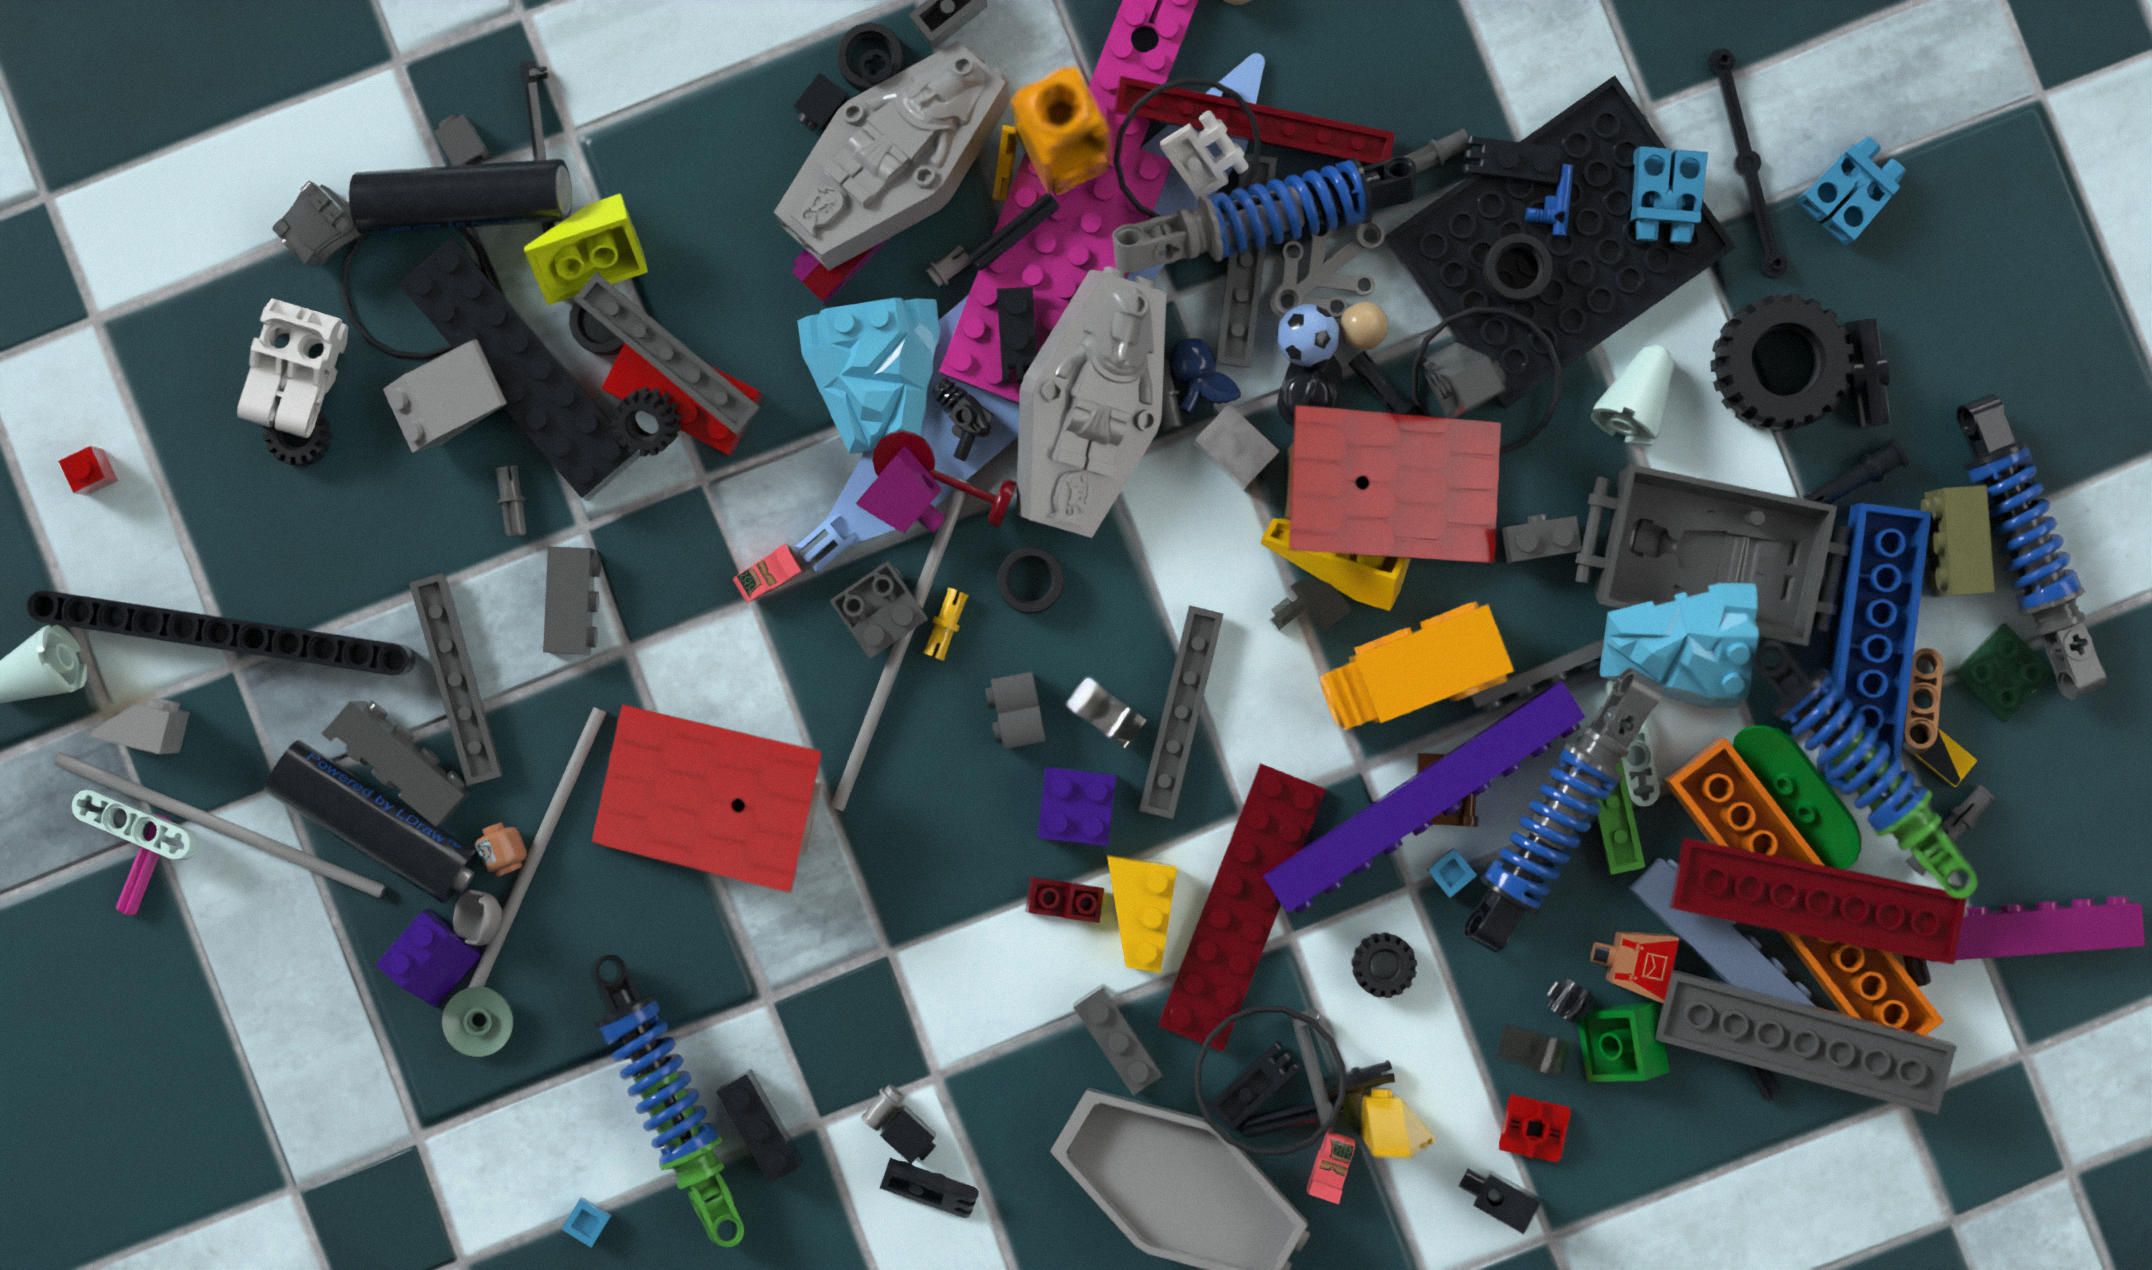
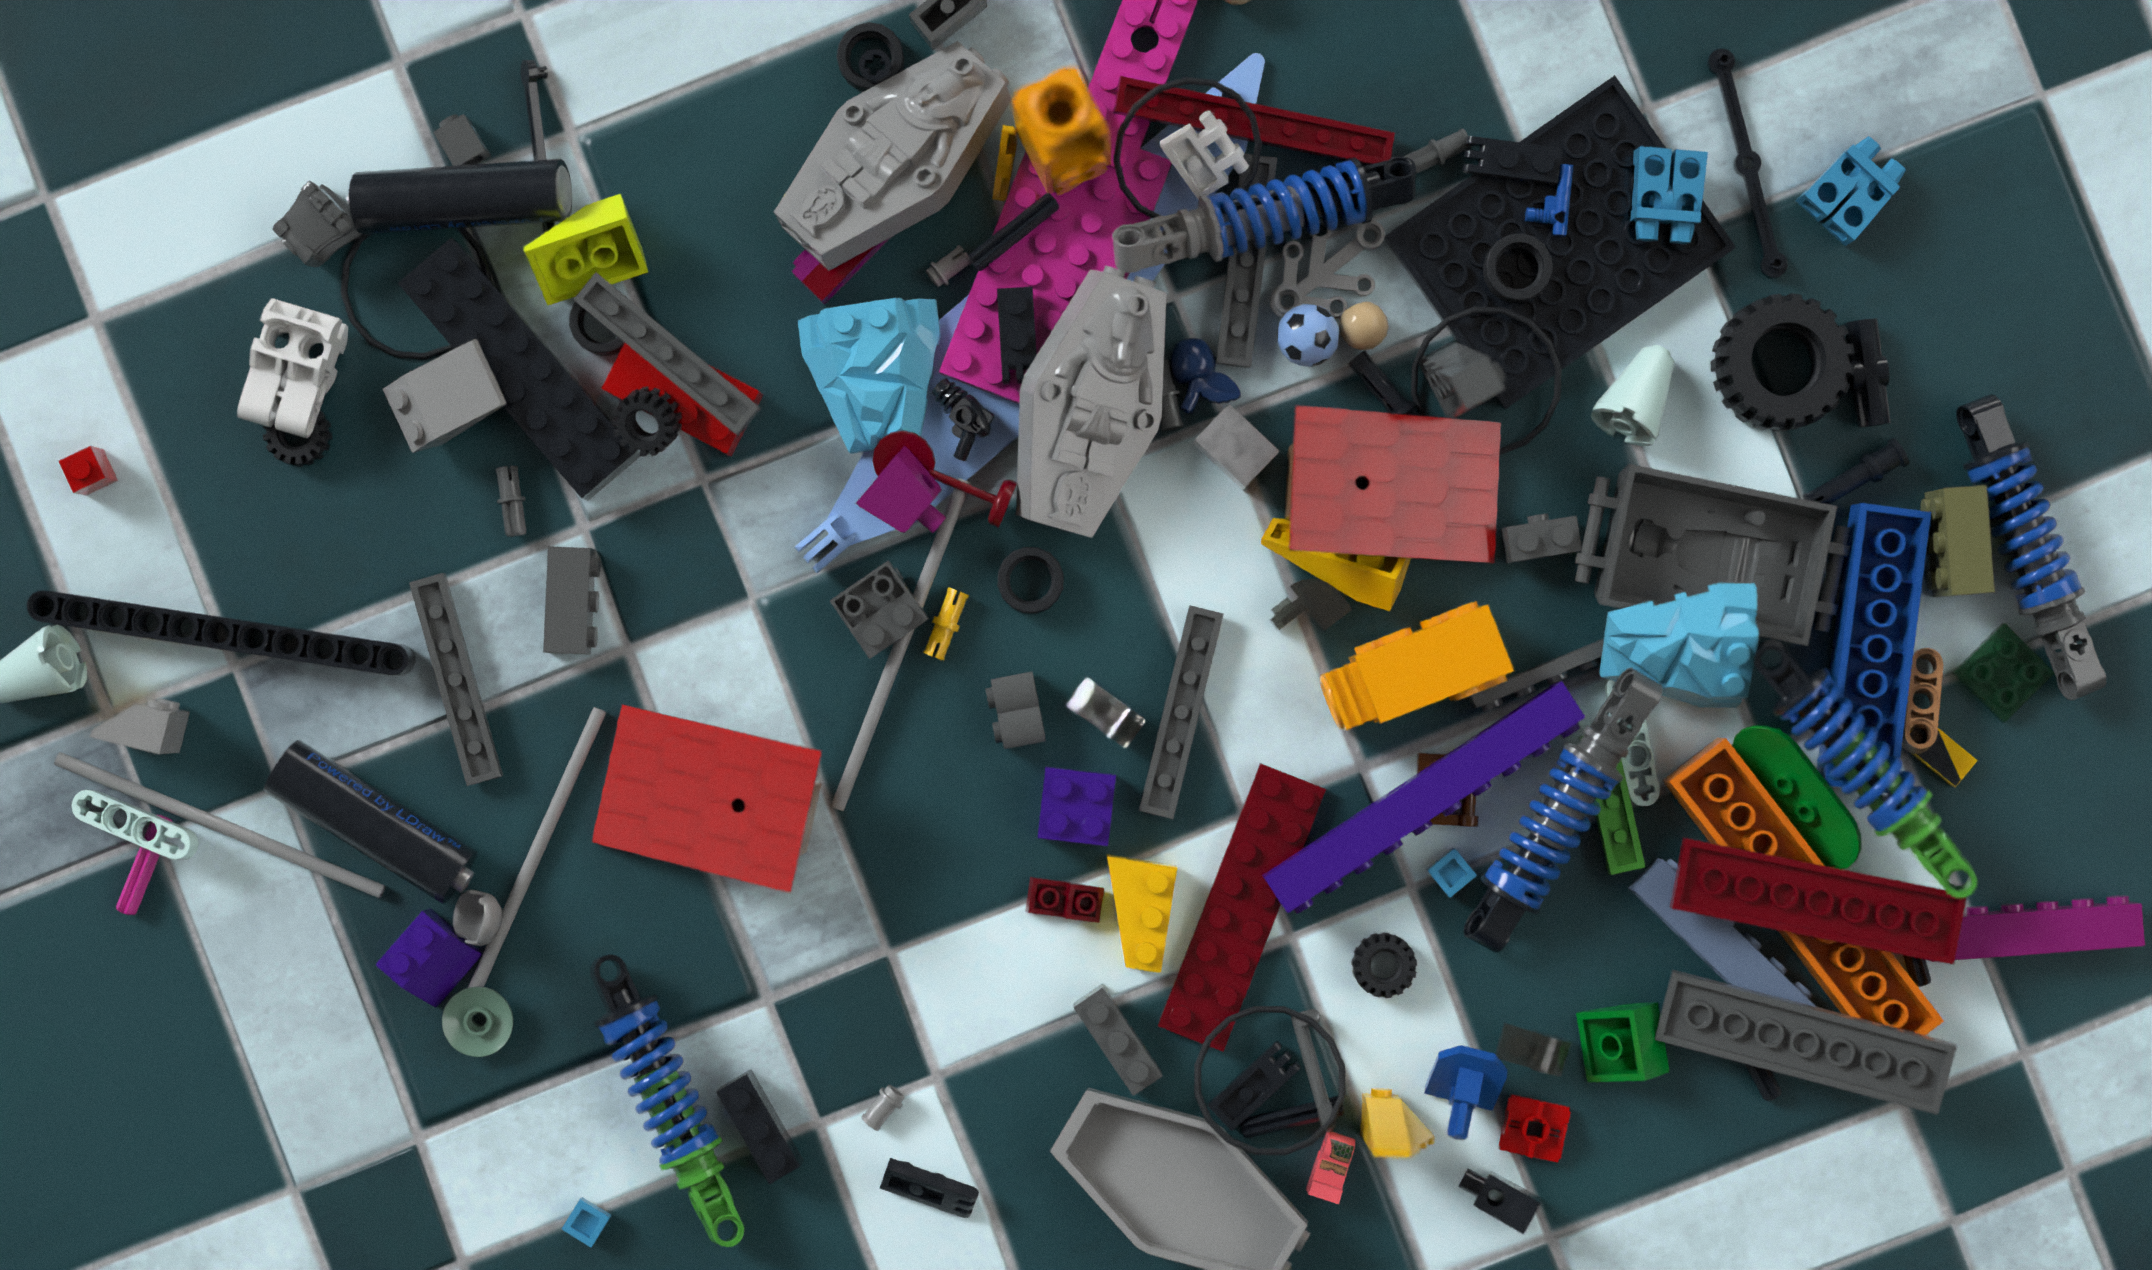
(398, 760): dark grey wedge -> none
(501, 849): nougat head -> none
(768, 574): coral leg -> none
(819, 103): black brick -> none
(909, 1135): black brick -> none
(1309, 387): black piece -> none
(1361, 1079): black pin -> none
(1468, 1081): none -> blue piece
(1569, 1000): black gear -> none
(1639, 962): torso -> none
(1960, 820): dark grey pin -> none

